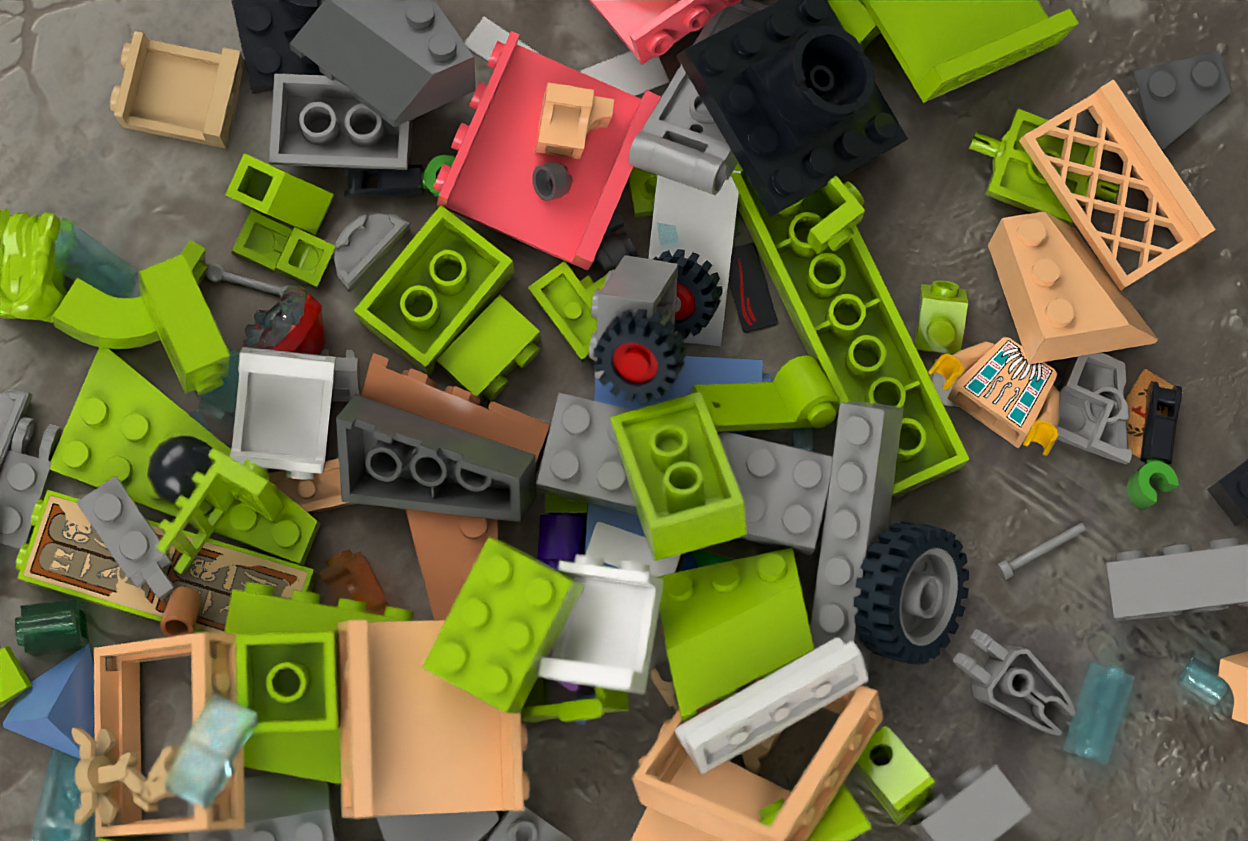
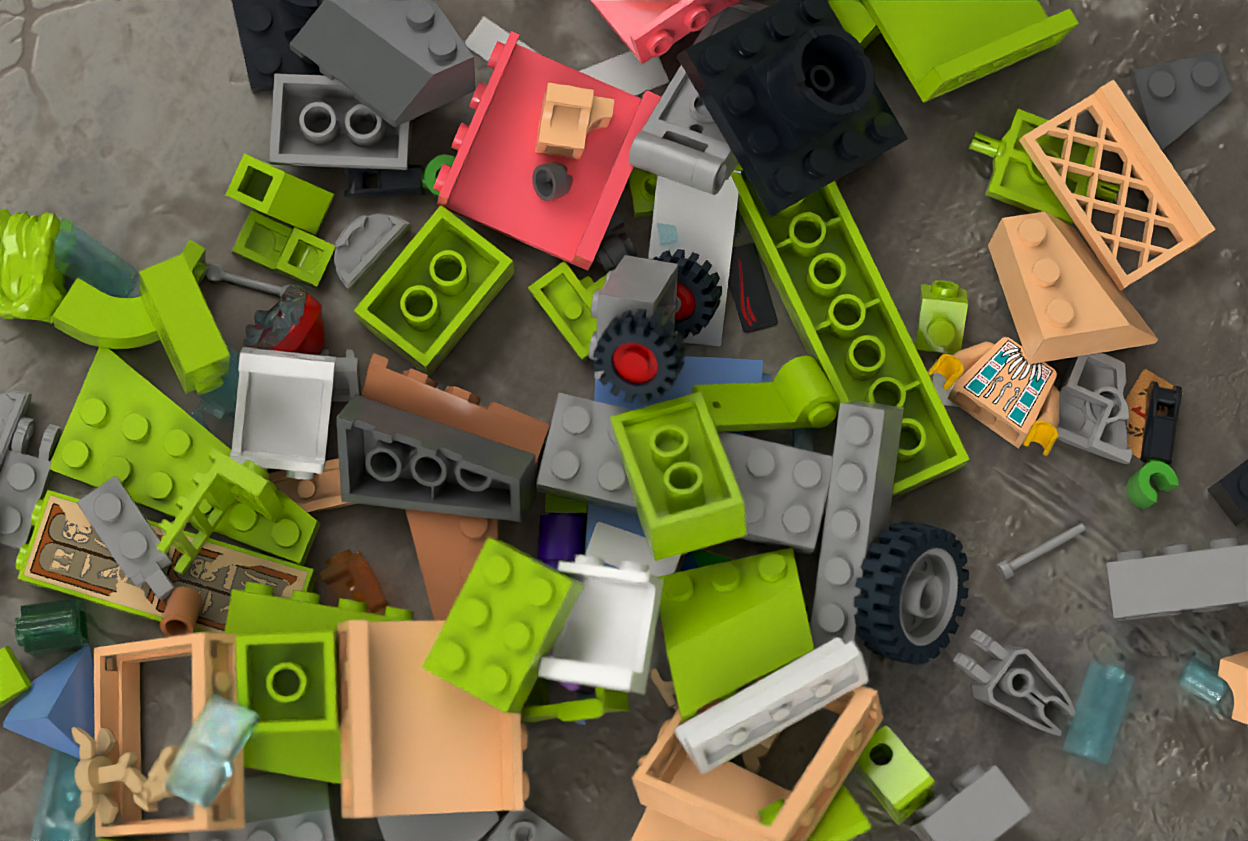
(175, 464): black hair -> none
(178, 91): tan panel -> none
(490, 350): lime brick -> none
(836, 228): lime bracket -> none

